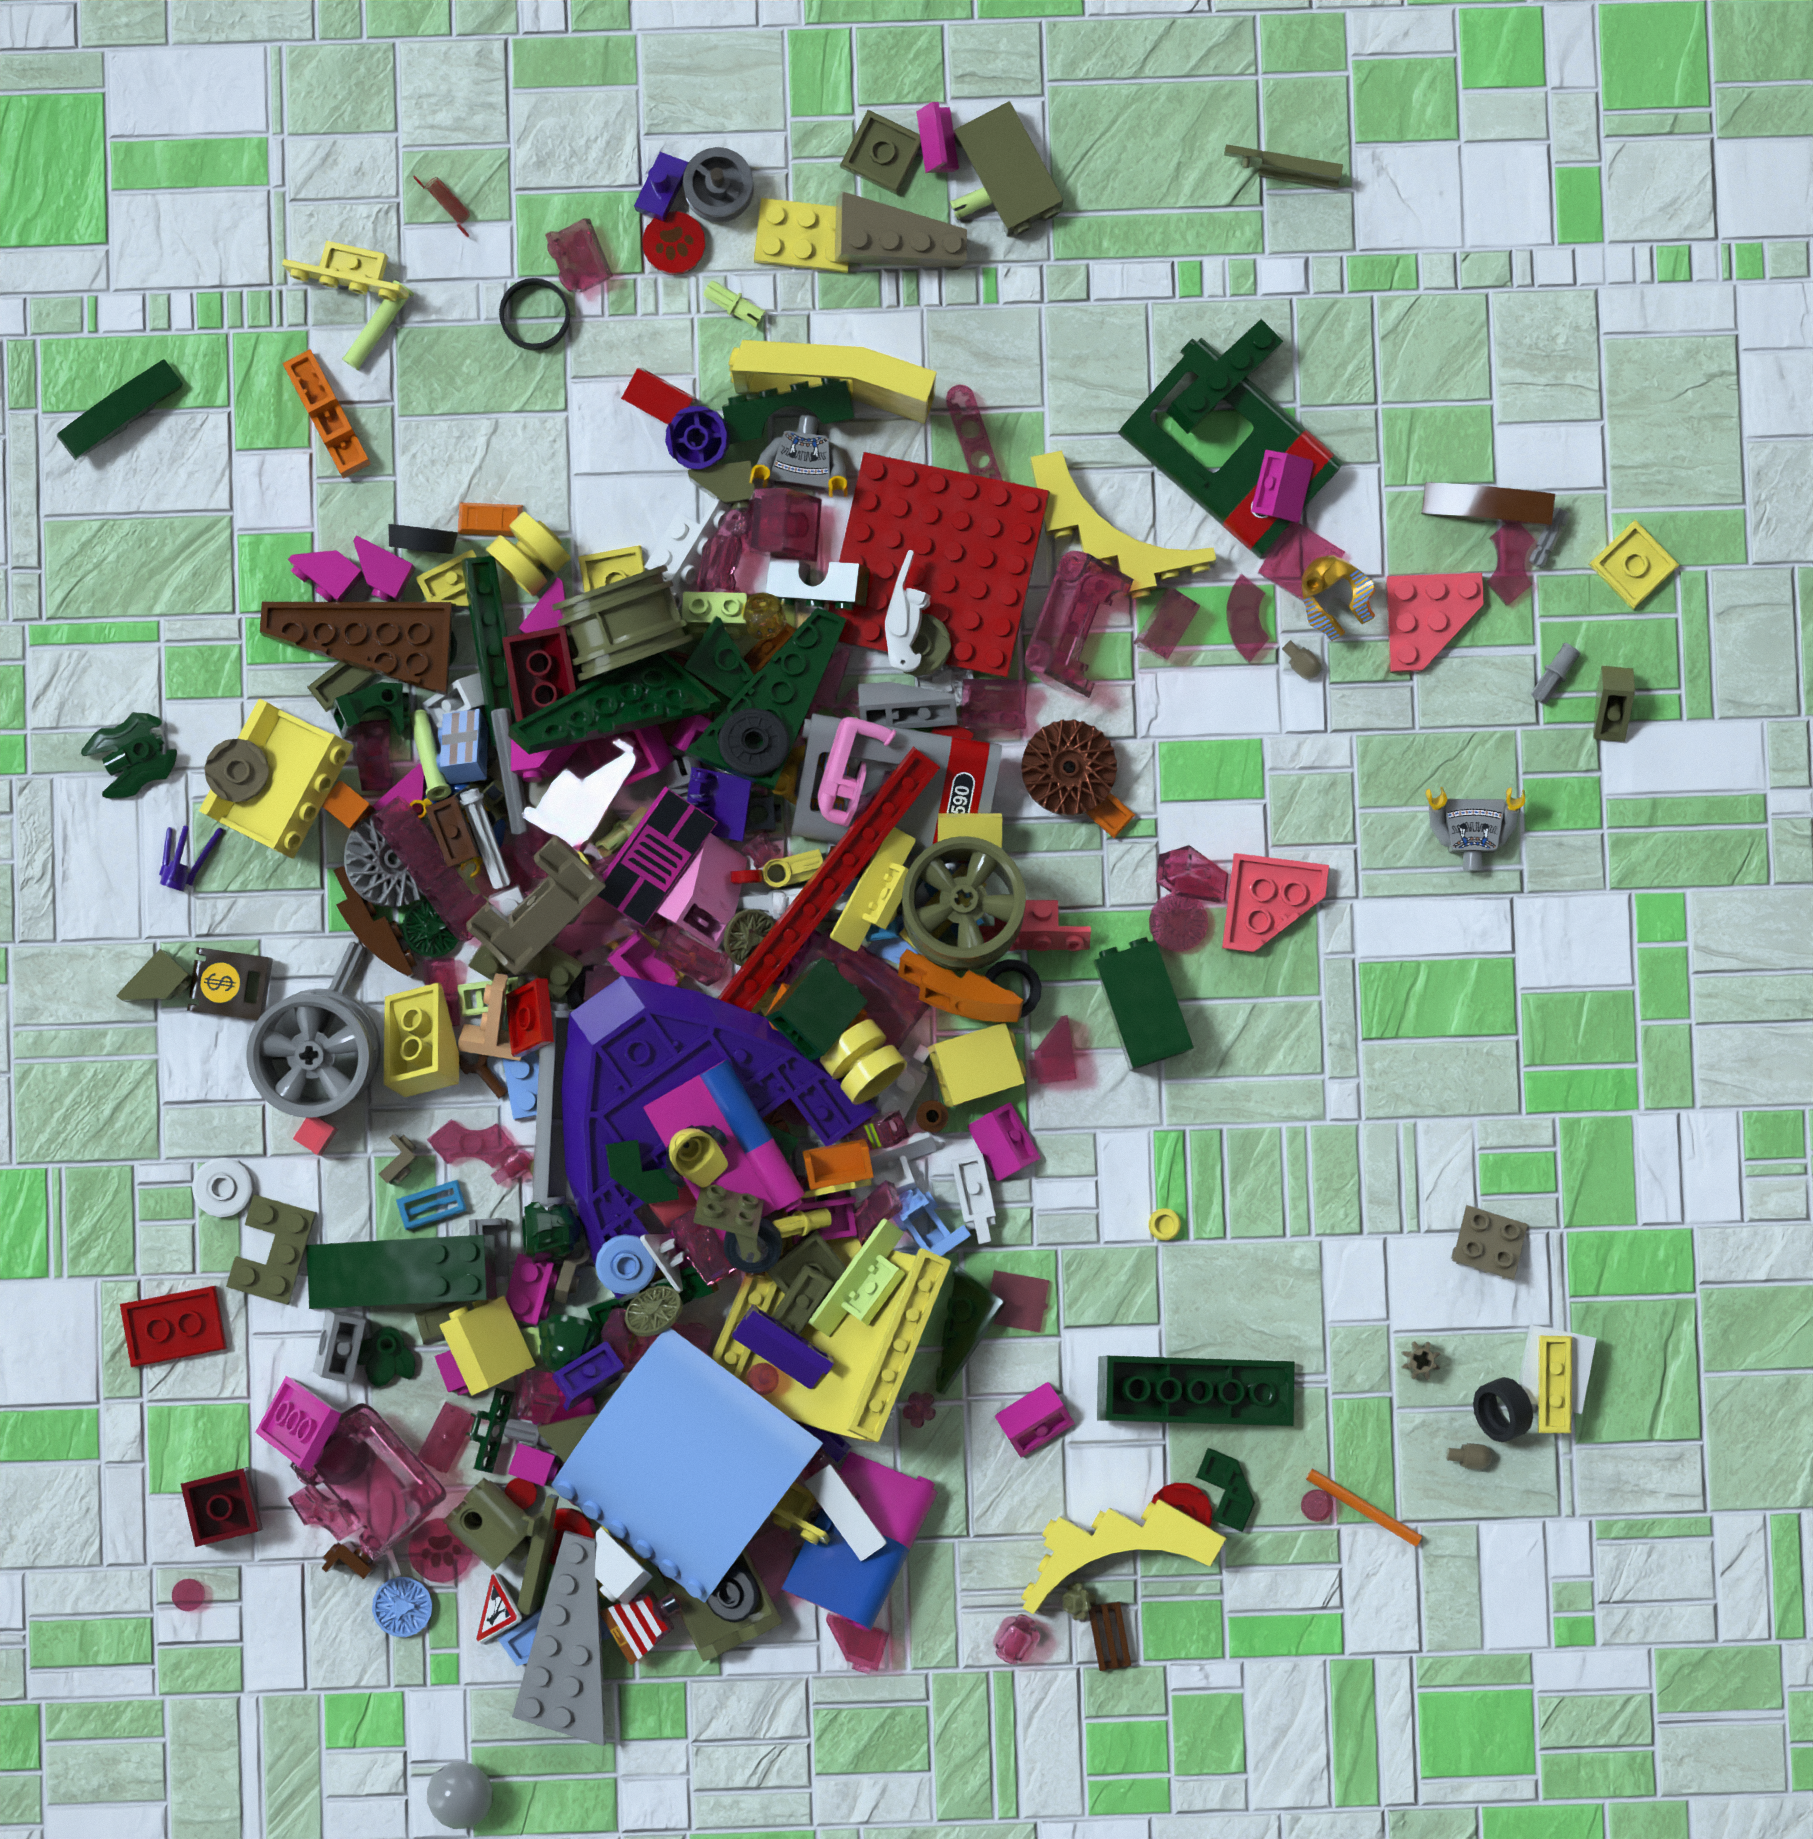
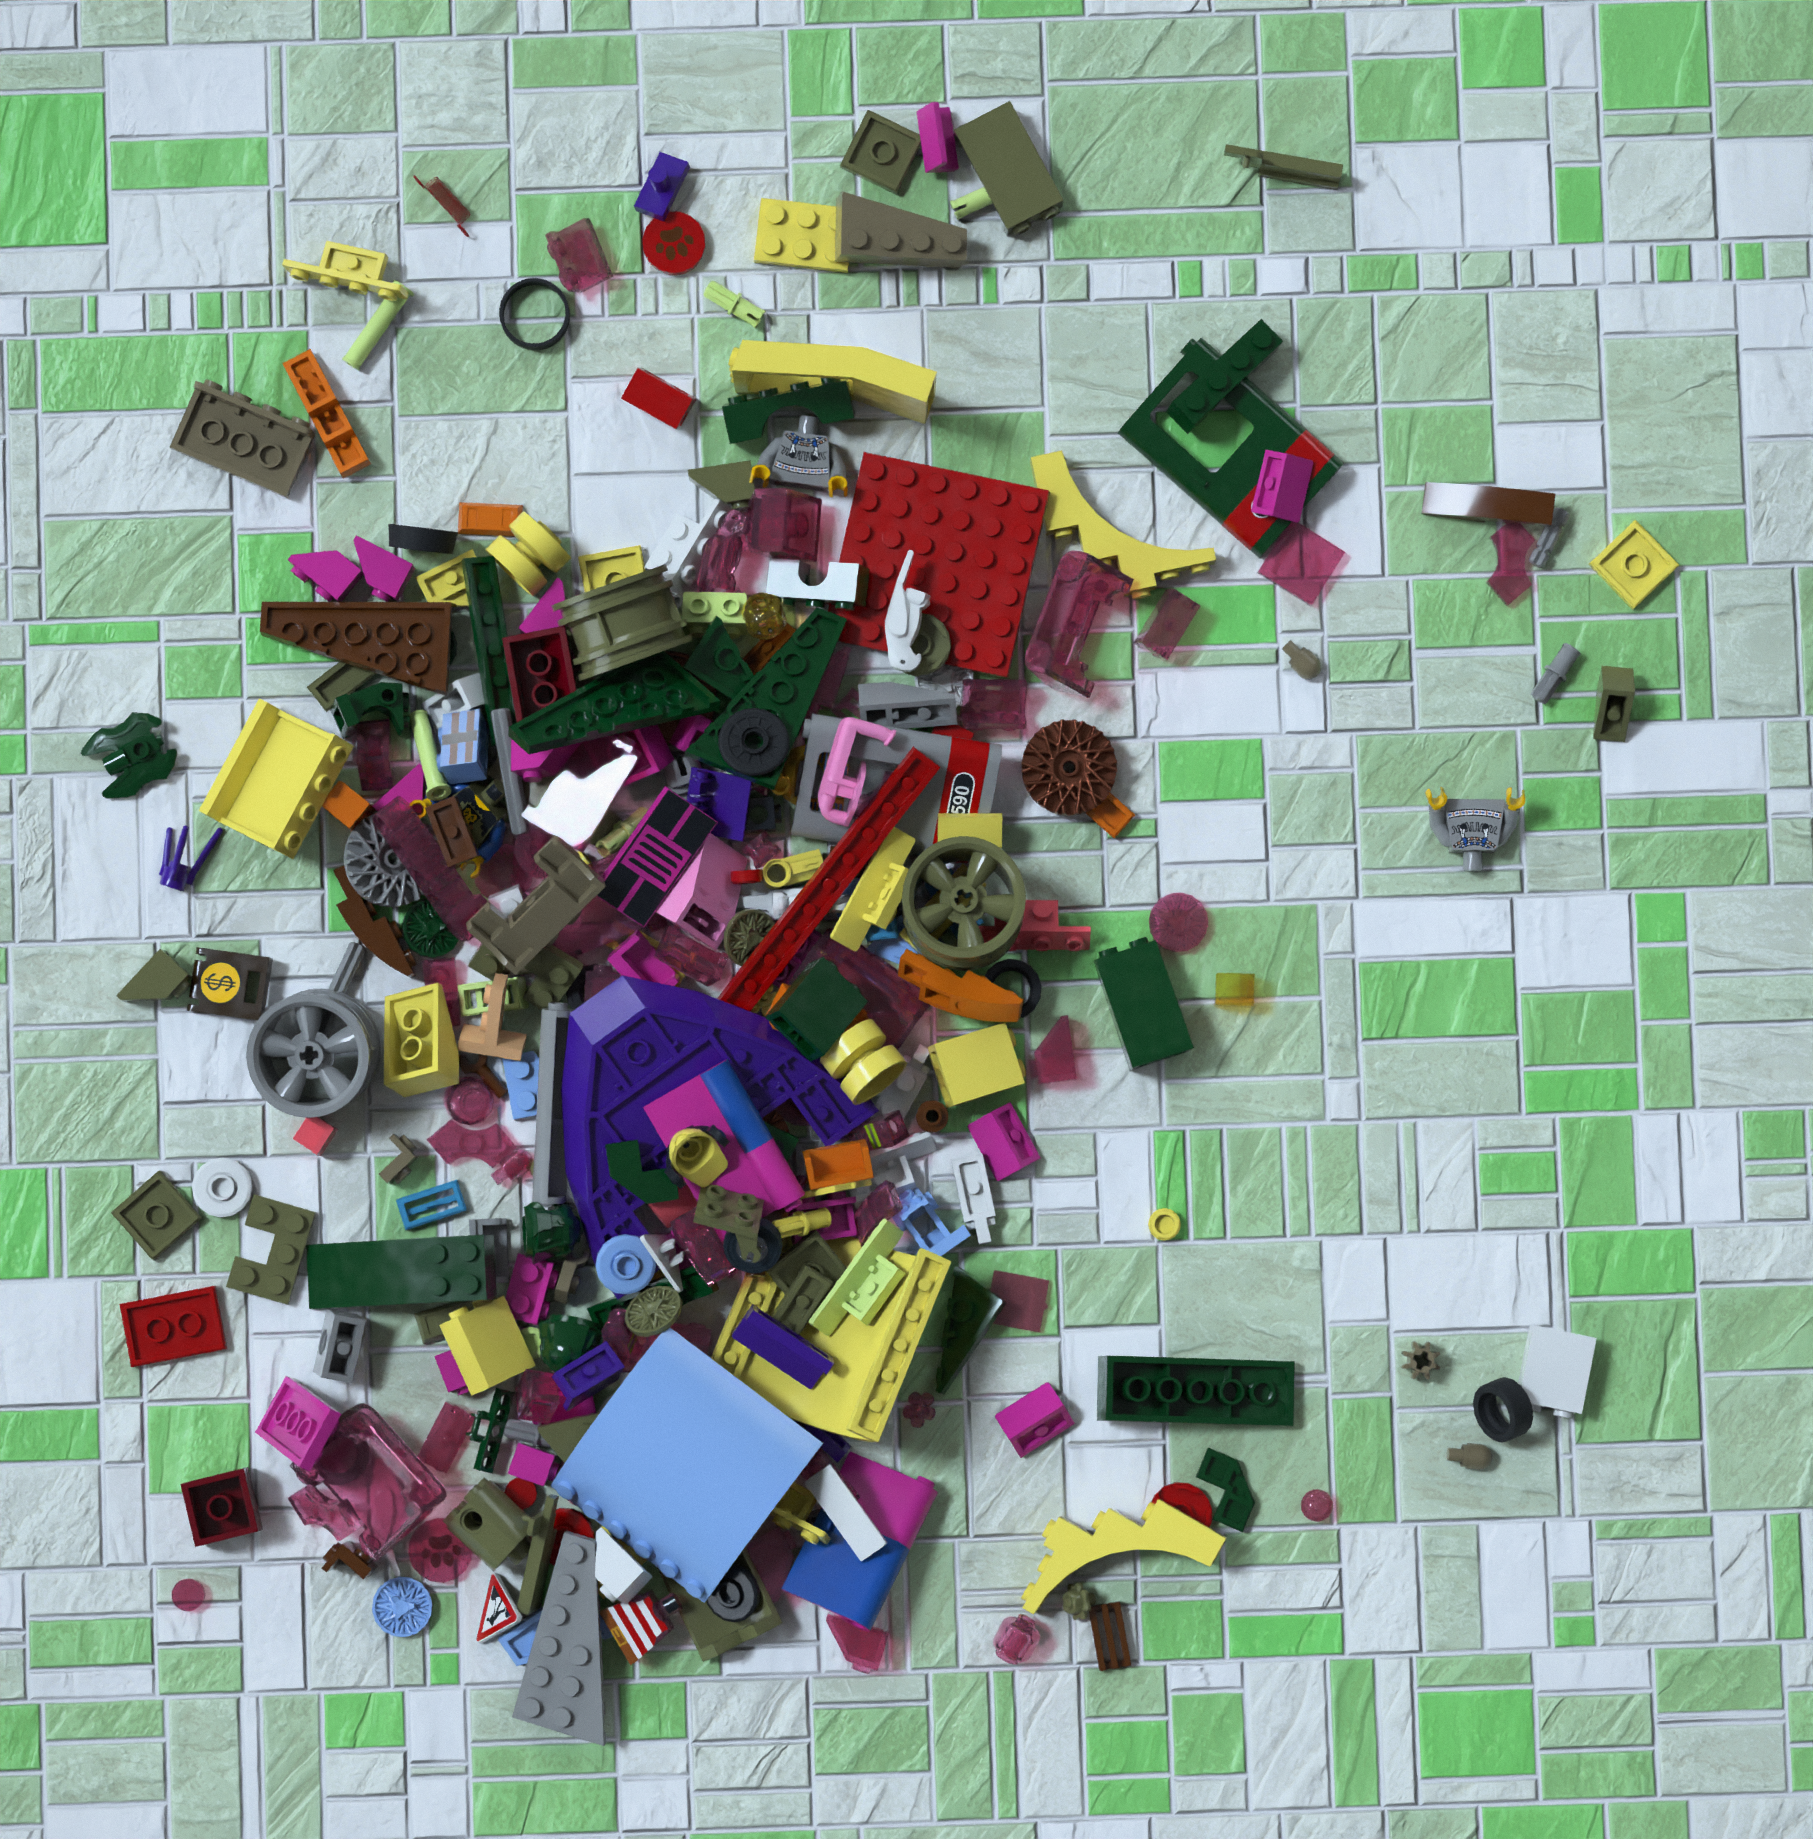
(119, 409): dark green slope -> none
(156, 1215): none -> olive tile
(236, 770): dark tan tile -> none
(243, 438): none -> dark tan bracket
(385, 1362): dark green plate -> none
(459, 1795): light grey piece -> none
(468, 1101): none -> clear pink hair
(485, 837): white axle -> none
(529, 1017): red tile -> none
(697, 437): dark purple cylinder -> none
(718, 184): flat silver wheel -> none
(763, 1378): clear pink plate -> none
(979, 442): clear pink beam -> none
(1191, 875): clear pink slope -> none
(1234, 990): none -> clear yellow panel
(1243, 618): clear pink tile -> none
(1268, 897): coral plate -> none
(1331, 578): pearl gold piece -> none
(1363, 1507): orange bar -> none
(1427, 614): coral plate -> none
(1489, 1242): dark tan hinge -> none
(1554, 1384): light yellow tile -> none

